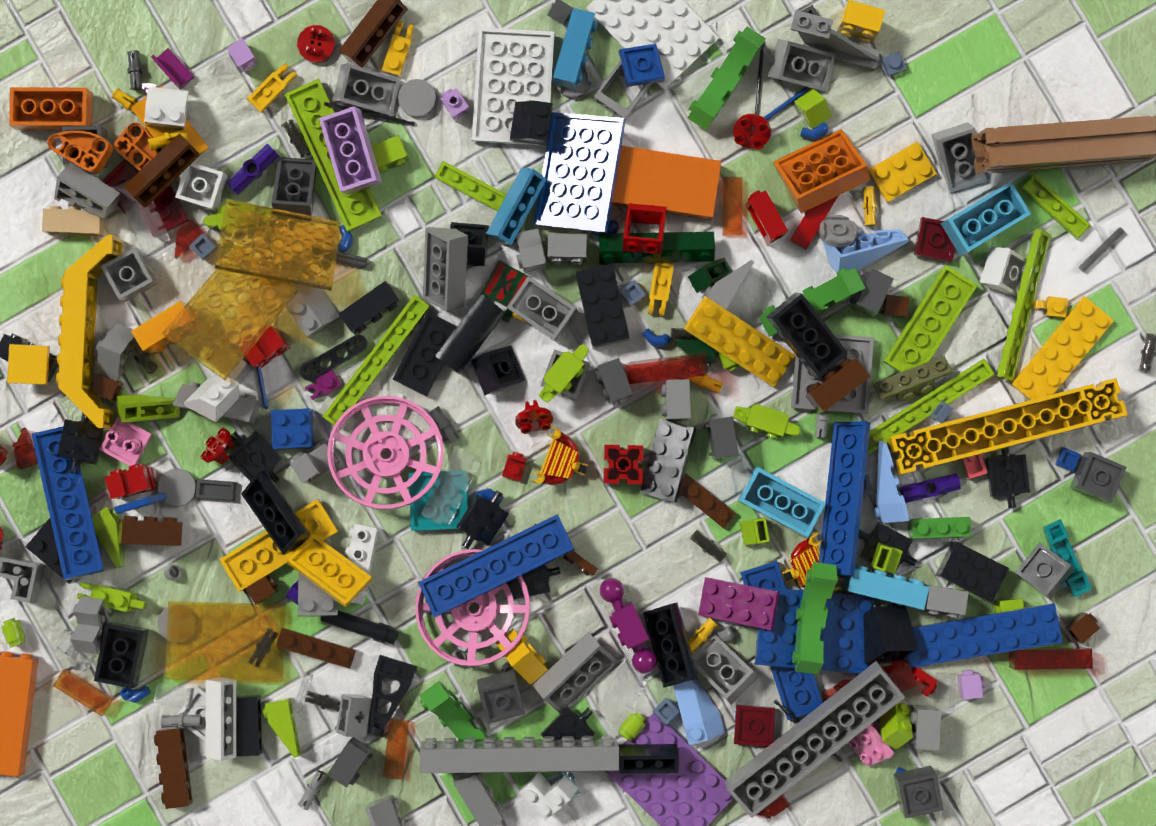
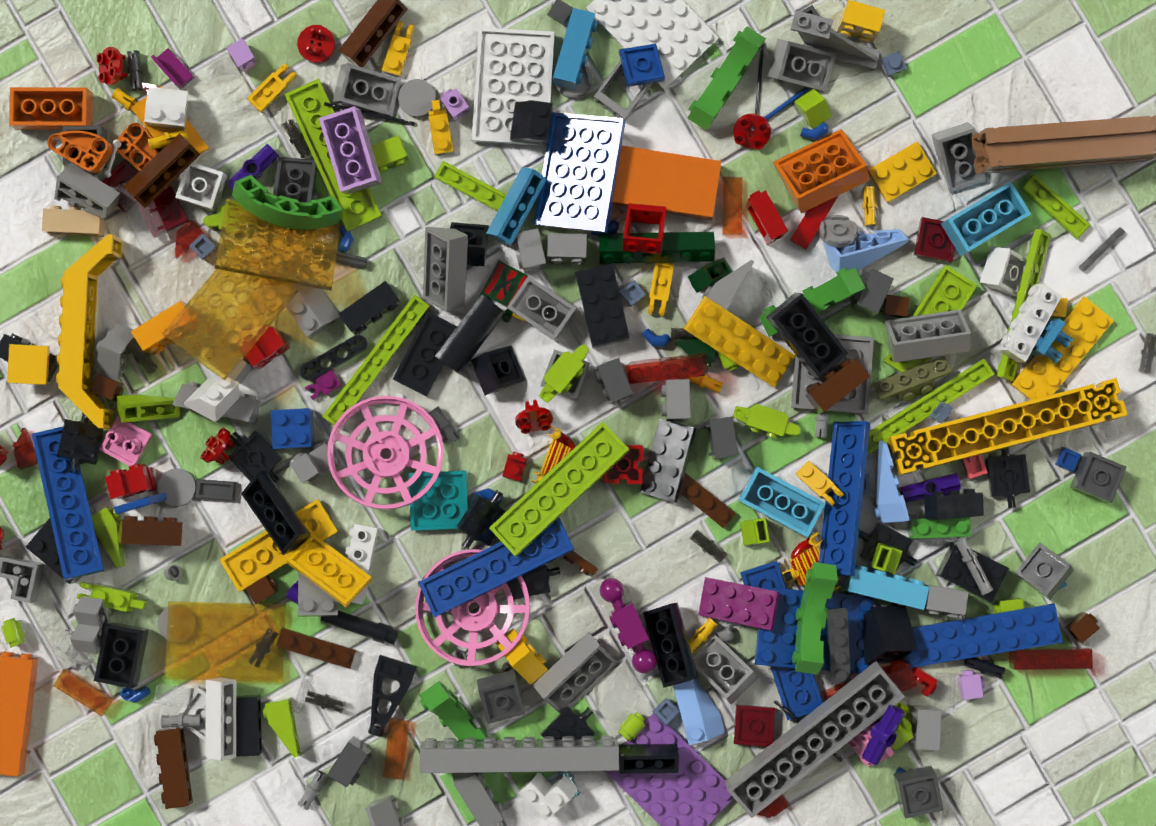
(110, 66): none -> red plate
(116, 143): none -> white hinge
(129, 275): light grey brick -> none
(262, 388): blue axle -> none
(283, 210): none -> bright green brick
(353, 715): light grey brick -> none
(440, 129): none -> yellow hinge
(450, 481): clear windscreen -> none
(559, 489): none -> lime plate
(818, 482): none -> yellow hinge
(838, 646): none -> dark grey plate
(883, 734): none -> dark purple piece
(928, 335): none -> light grey slope
(954, 504): none -> black brick
(973, 565): none -> light grey pin
(985, 666): none -> black pin
(1030, 322): none -> white brick
(1051, 332): none -> dark azure plate
(1059, 544): teal slope -> none

